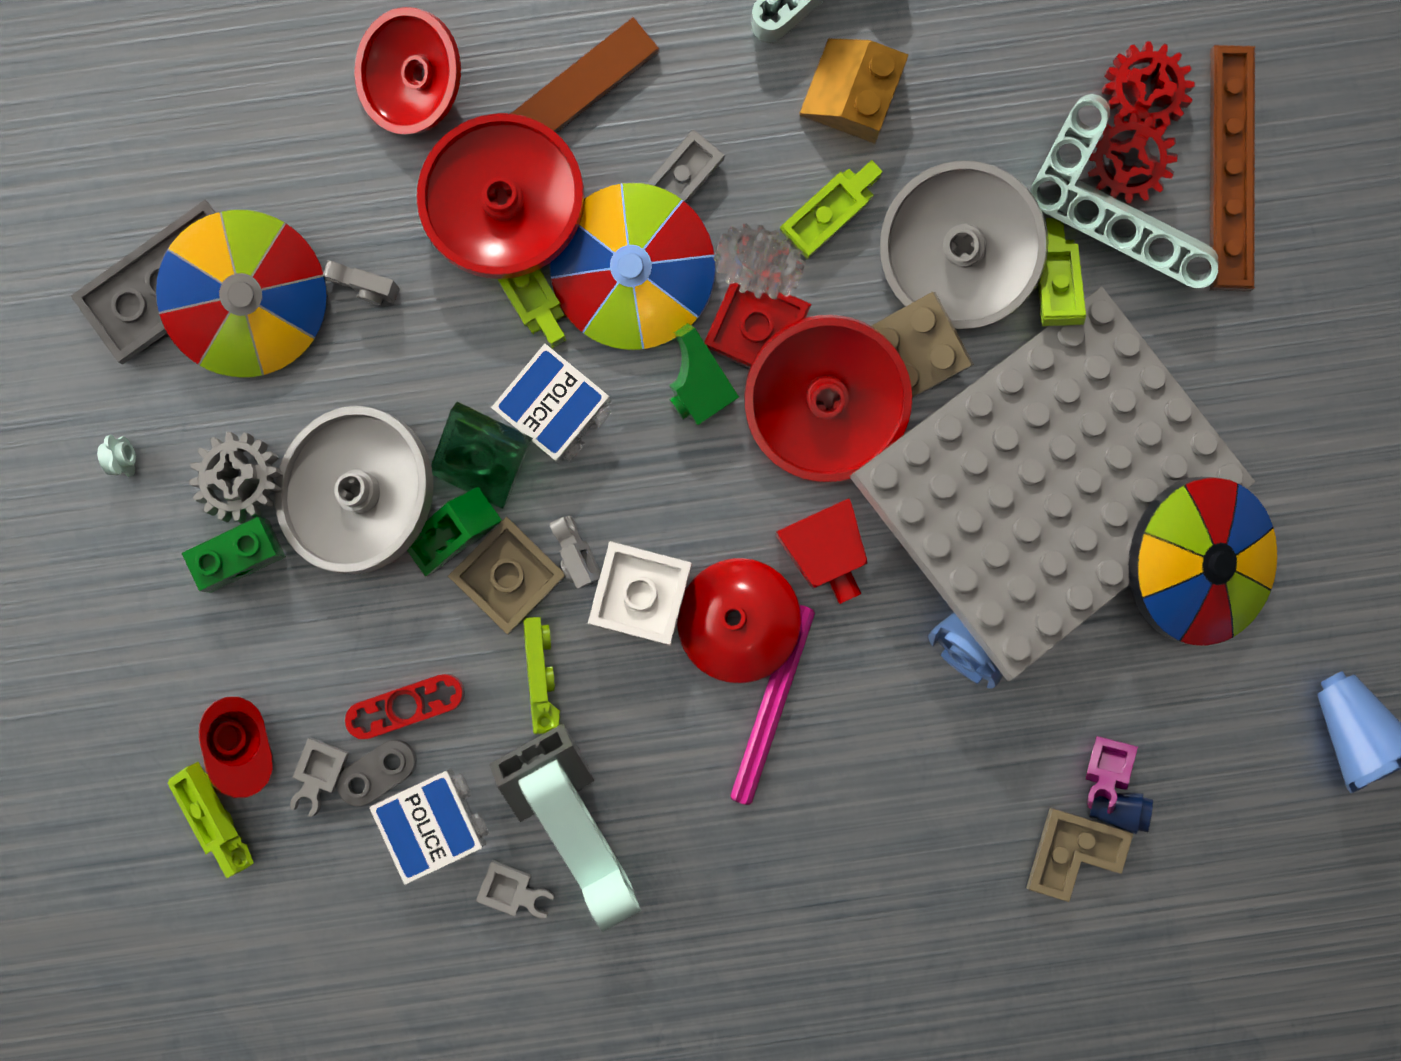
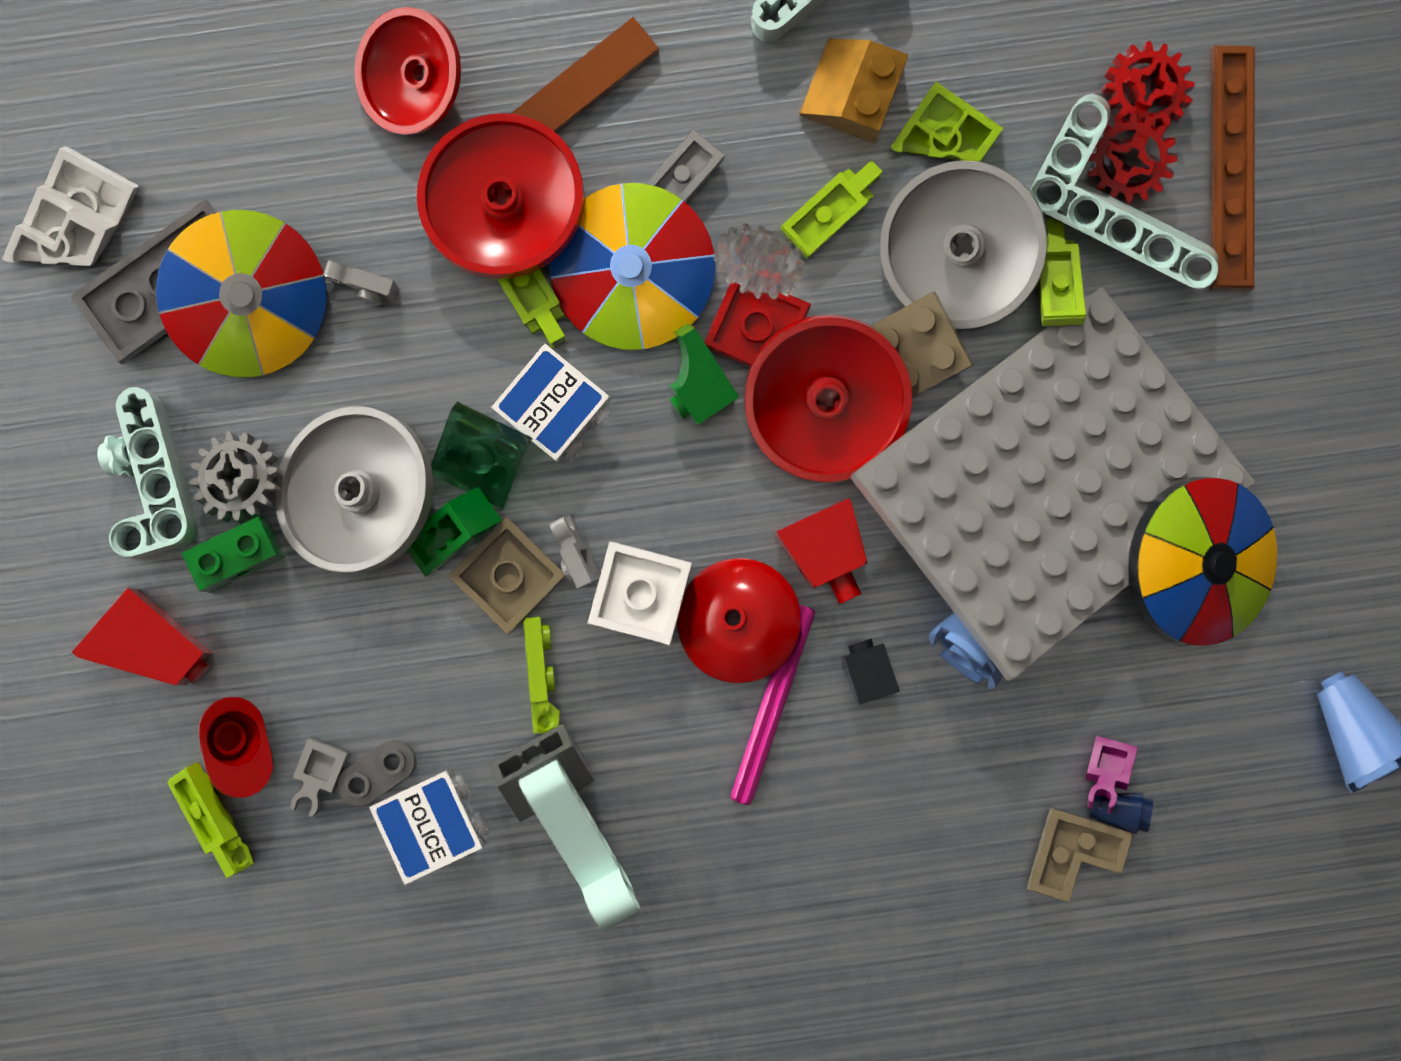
(72, 213): none -> white slope
(145, 641): none -> red slope
(147, 473): none -> light aqua beam
(379, 727): red beam -> none
(507, 889): light grey plate -> none
(869, 671): none -> black brick
(947, 128): none -> lime slope

